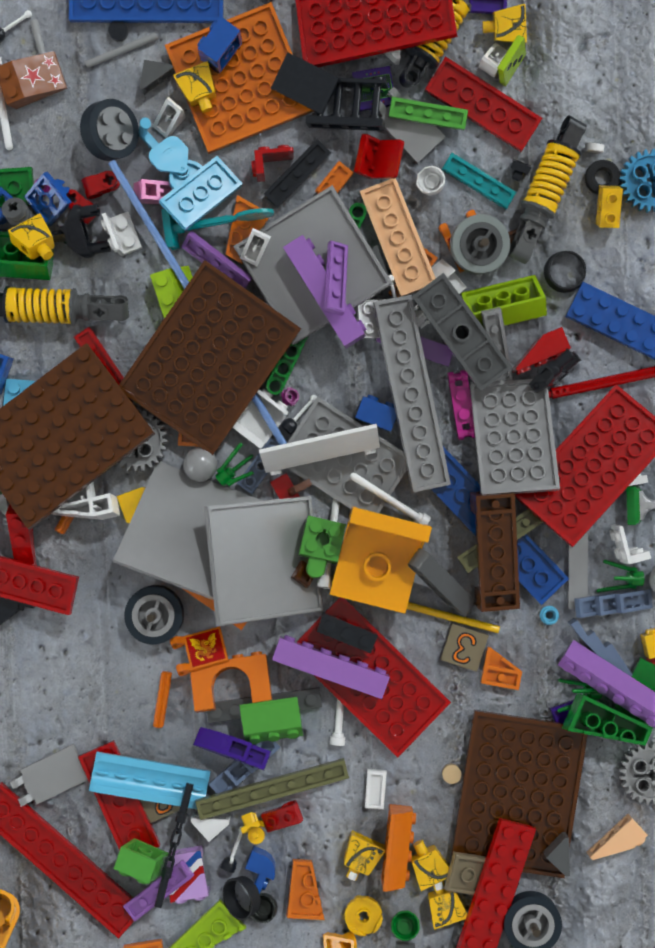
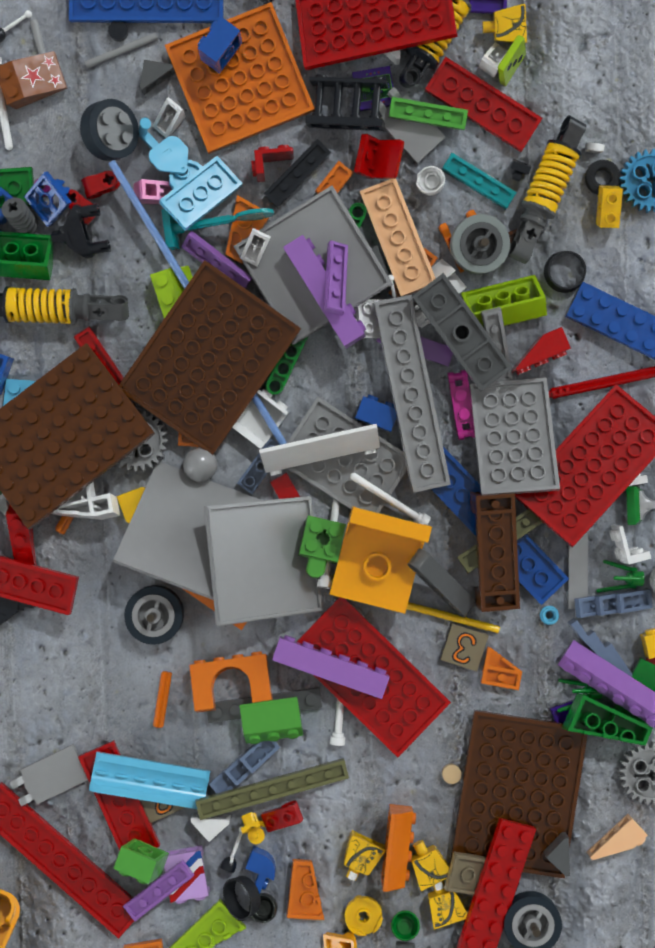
(33, 238): yellow torso -> none
(122, 233): white bracket -> none
(167, 871): black piece -> none
(197, 86): yellow torso -> none
(202, 649): flag -> none
(226, 475): green plant -> none
(232, 748): dark purple slope -> none
(290, 423): hinge -> none
(294, 396): magenta plate -> none
(299, 487): reddish brown tile -> none
(301, 576): reddish brown tile -> none
(305, 83): black tile -> none
(346, 632): black arch -> none
(375, 789): white tile -> none
(554, 370): black connector -> none

